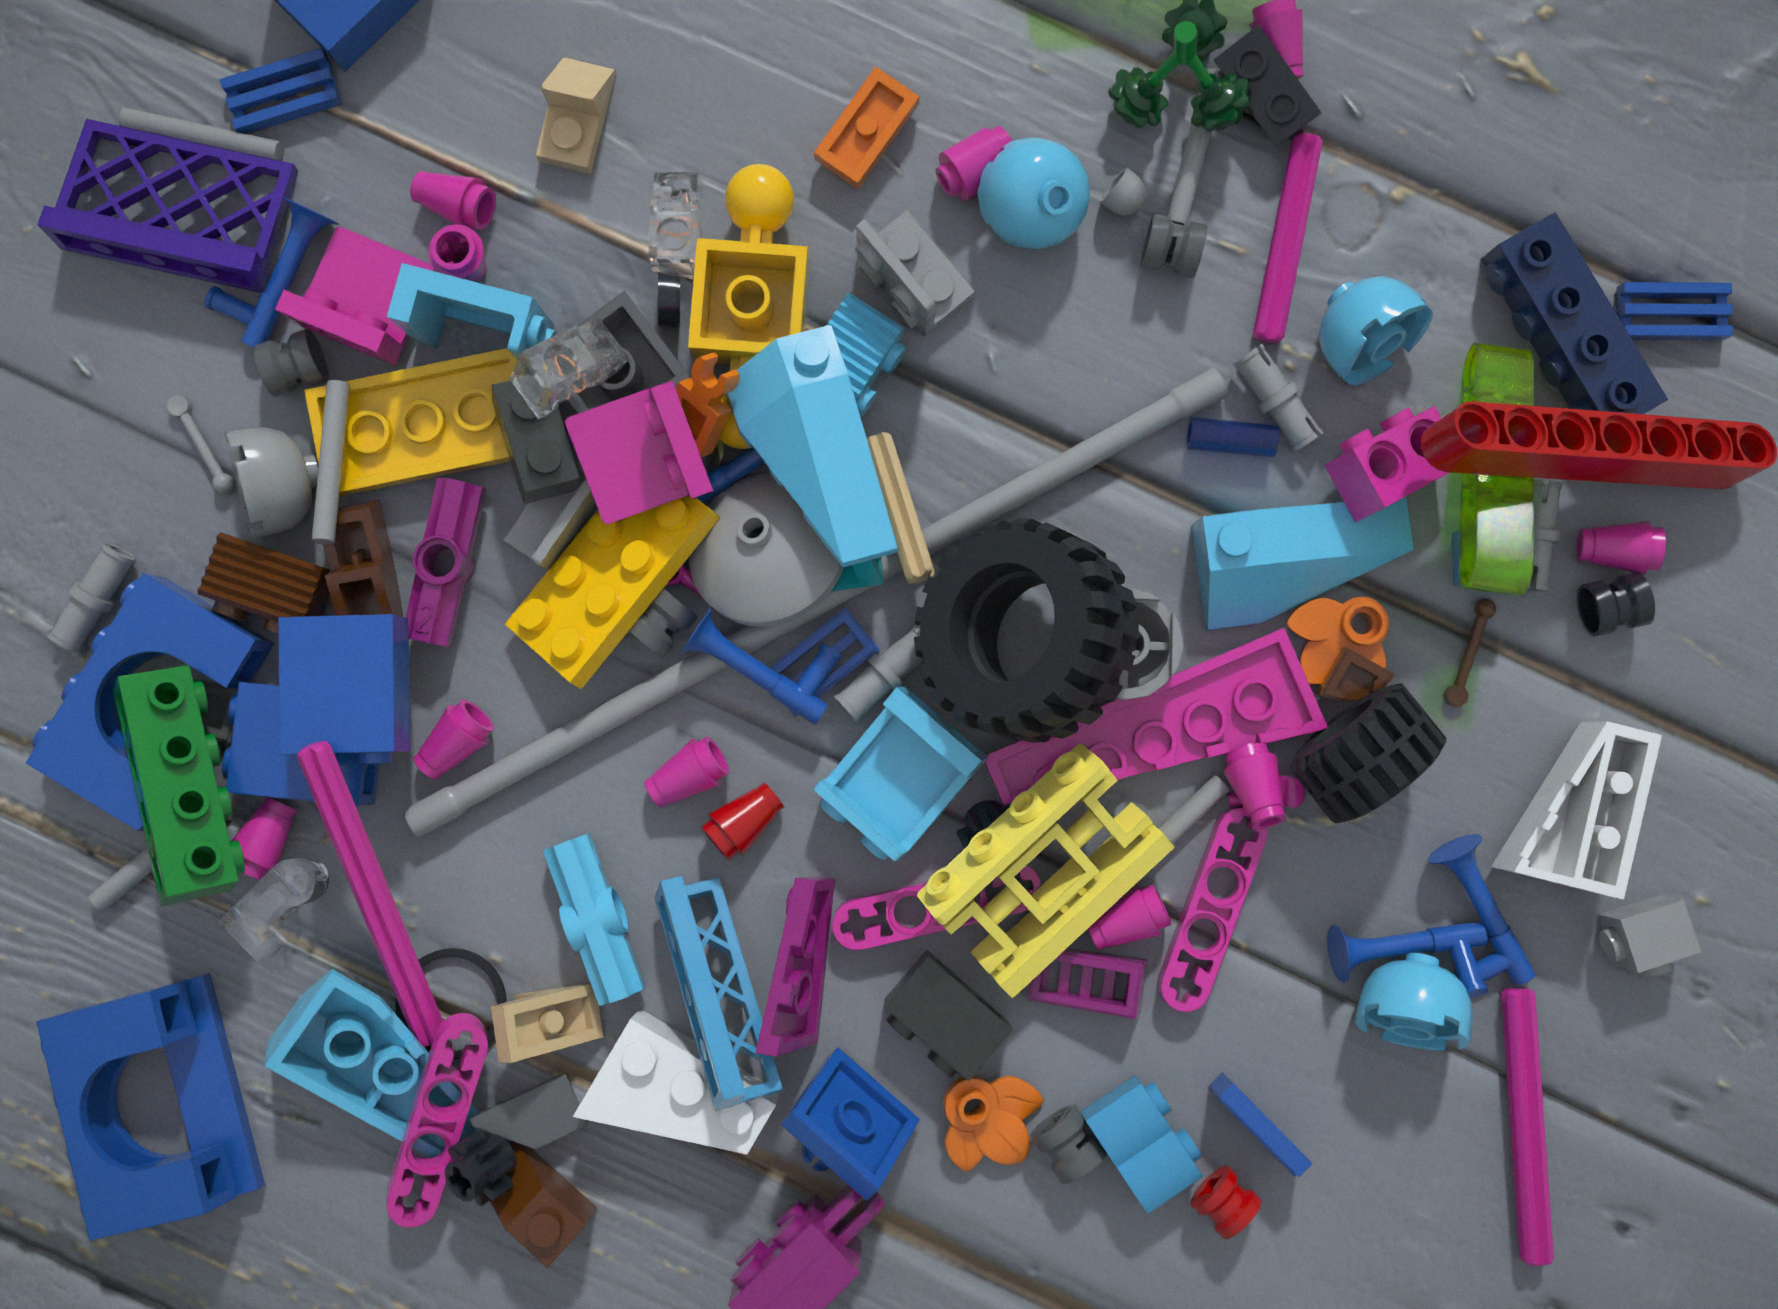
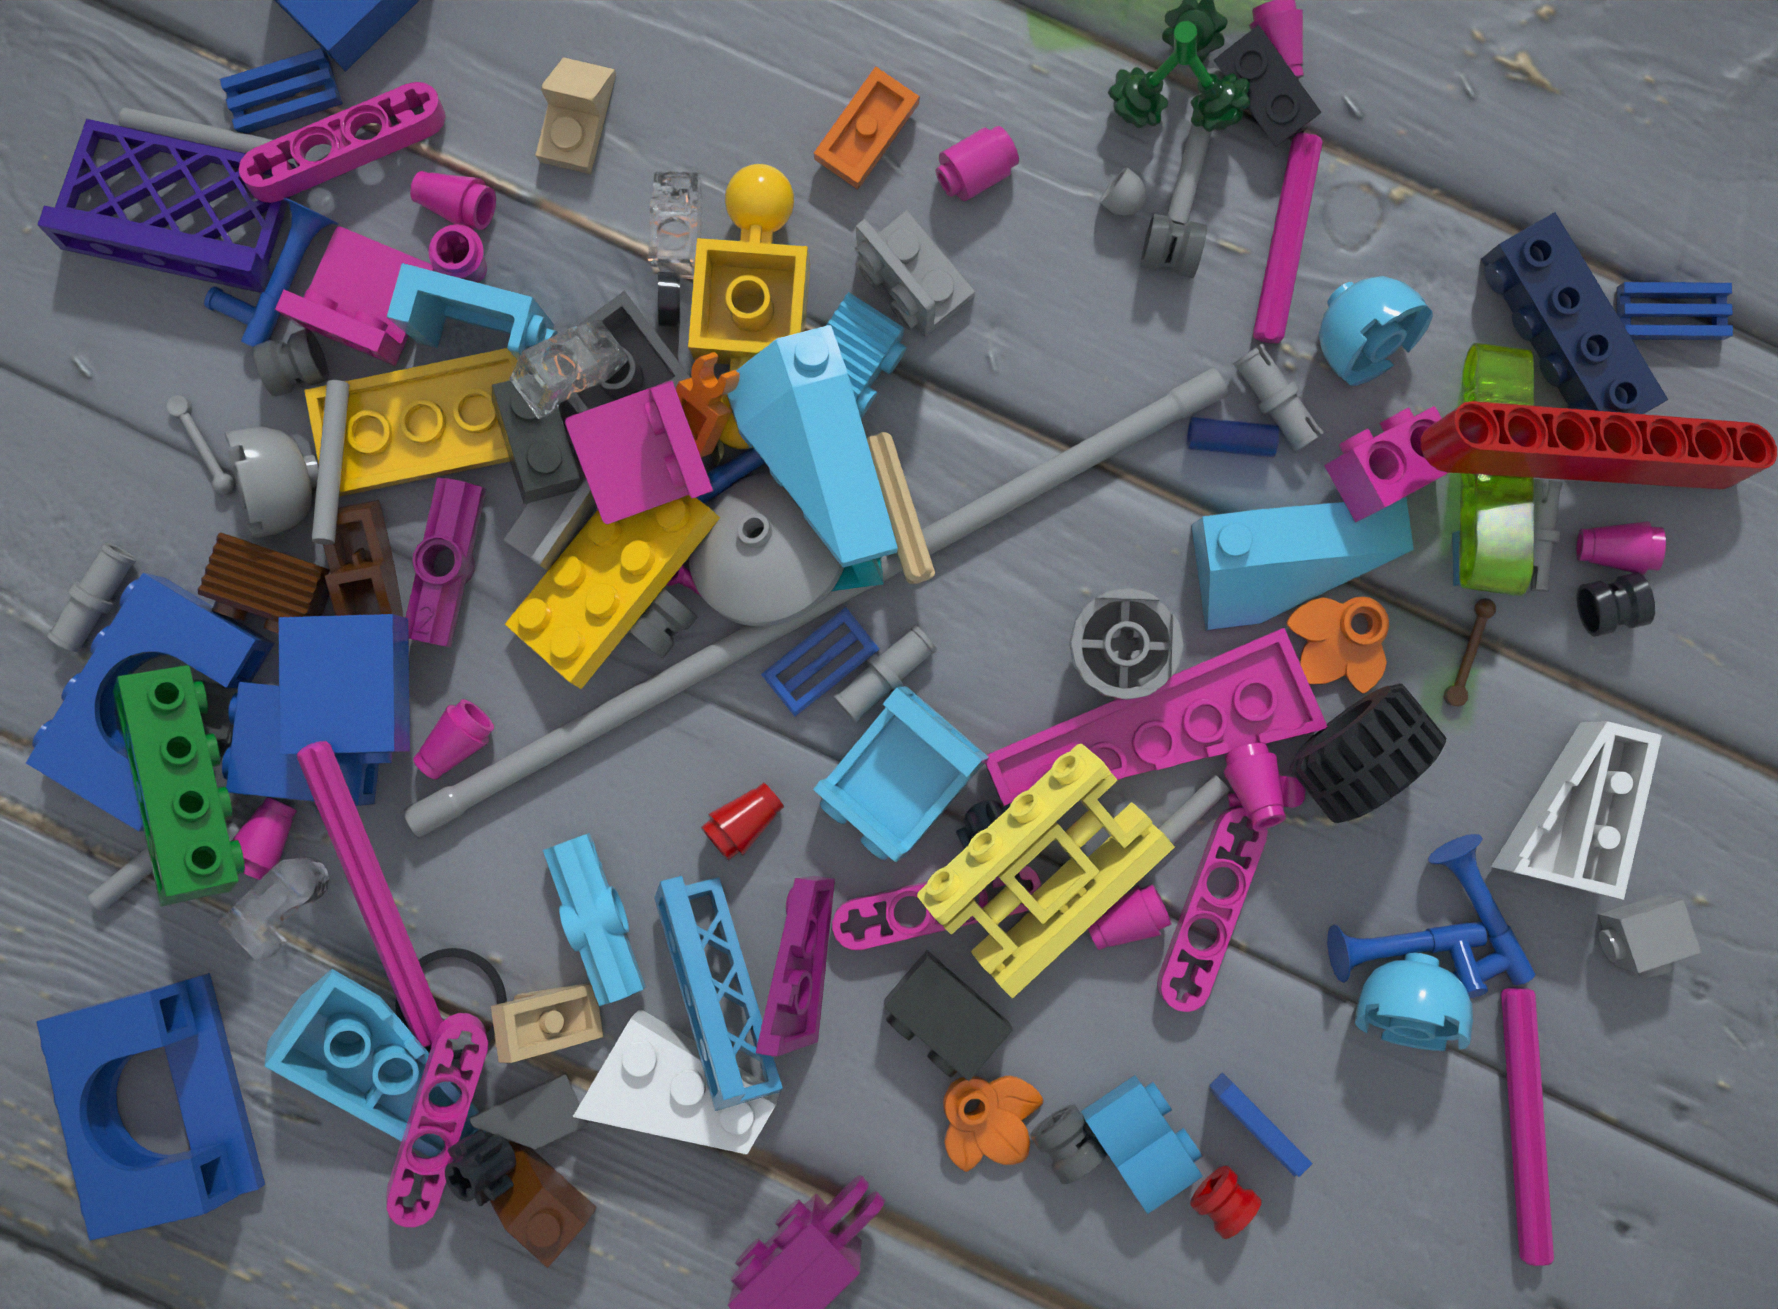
(340, 133): none -> dark pink beam
(688, 772): dark pink cone -> none
(796, 696): blue piece -> none
(850, 1124): blue tile -> none
(965, 617): black tyre -> none
(1034, 193): medium azure cylinder -> none
(1084, 1000): magenta slope -> none
(1353, 677): reddish brown tile -> none

